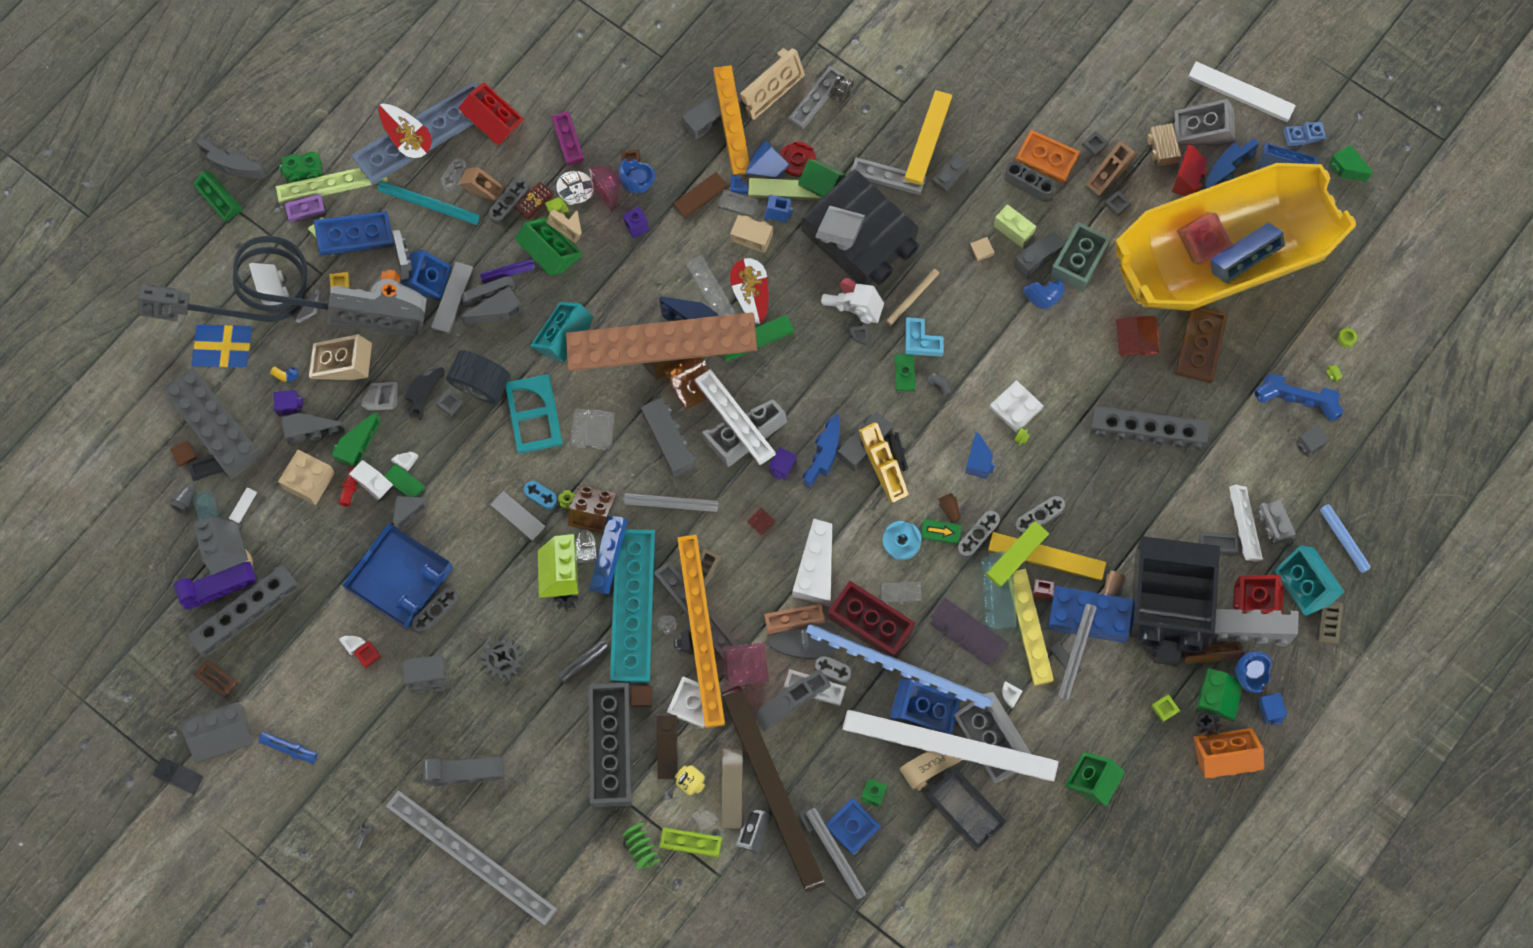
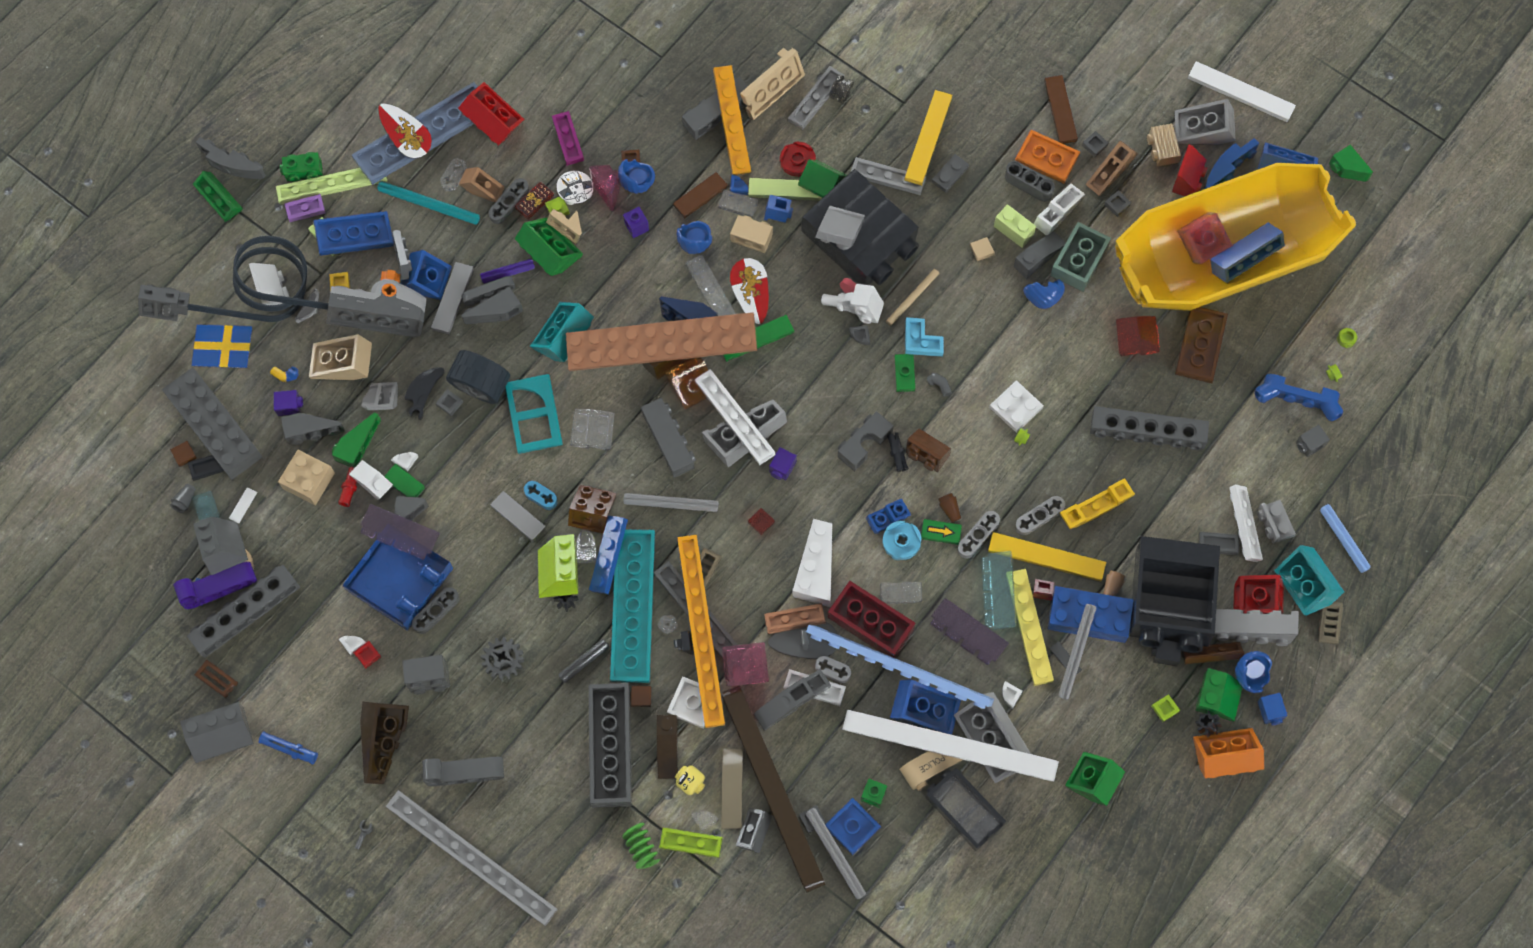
(177, 775): black slope -> none
(380, 735): none -> dark brown wedge
(403, 531): none -> clear purple windscreen
(562, 499): lime plate -> none
(694, 237): none -> blue piece
(767, 162): slope -> none
(827, 446): blue slope -> none
(883, 462): yellow slope -> none
(890, 513): none -> blue slope
(927, 450): none -> reddish brown slope
(979, 459): blue slope -> none
(1017, 554): lime tile -> none
(1058, 209): none -> white slope
(1060, 109): none -> reddish brown tile
(1097, 505): none -> yellow slope
(1306, 134): medium blue slope -> none

